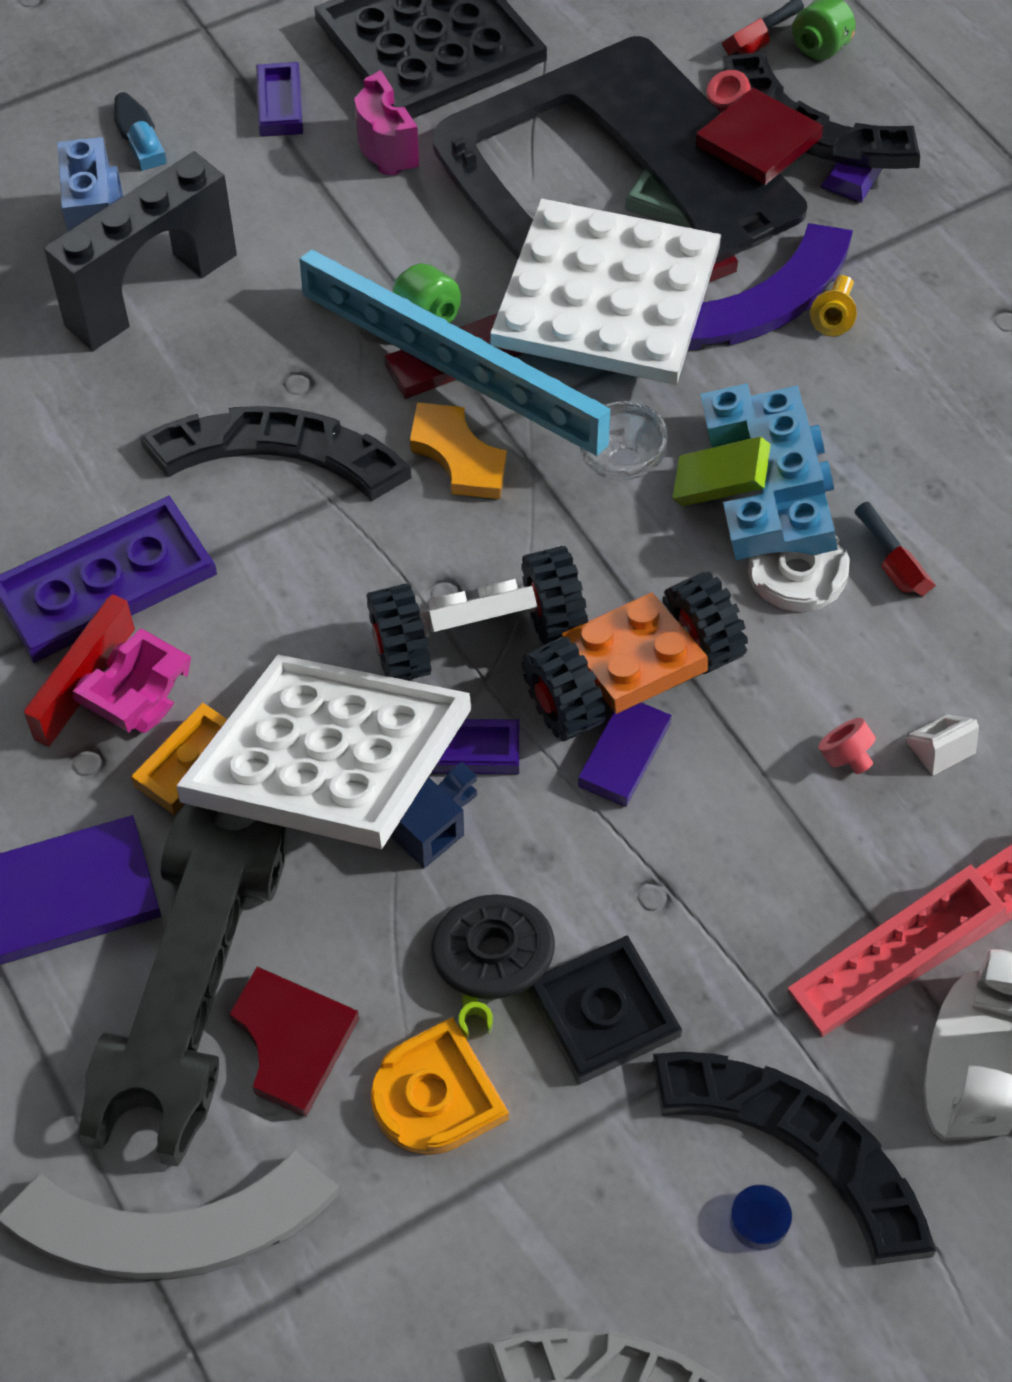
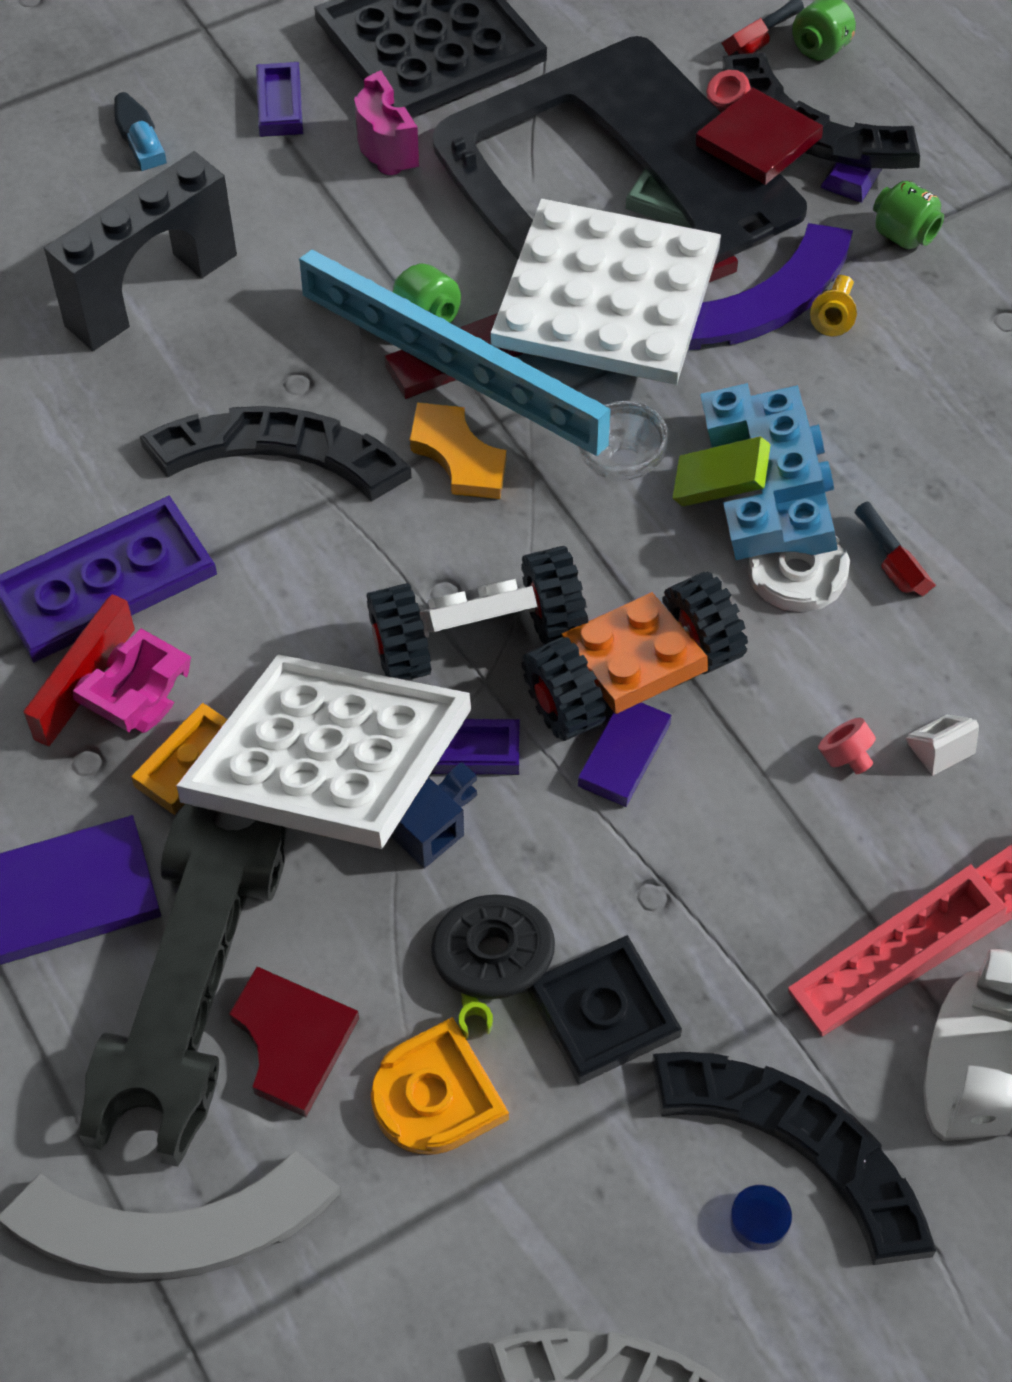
(86, 179): medium blue brick -> none
(908, 215): none -> bright green head

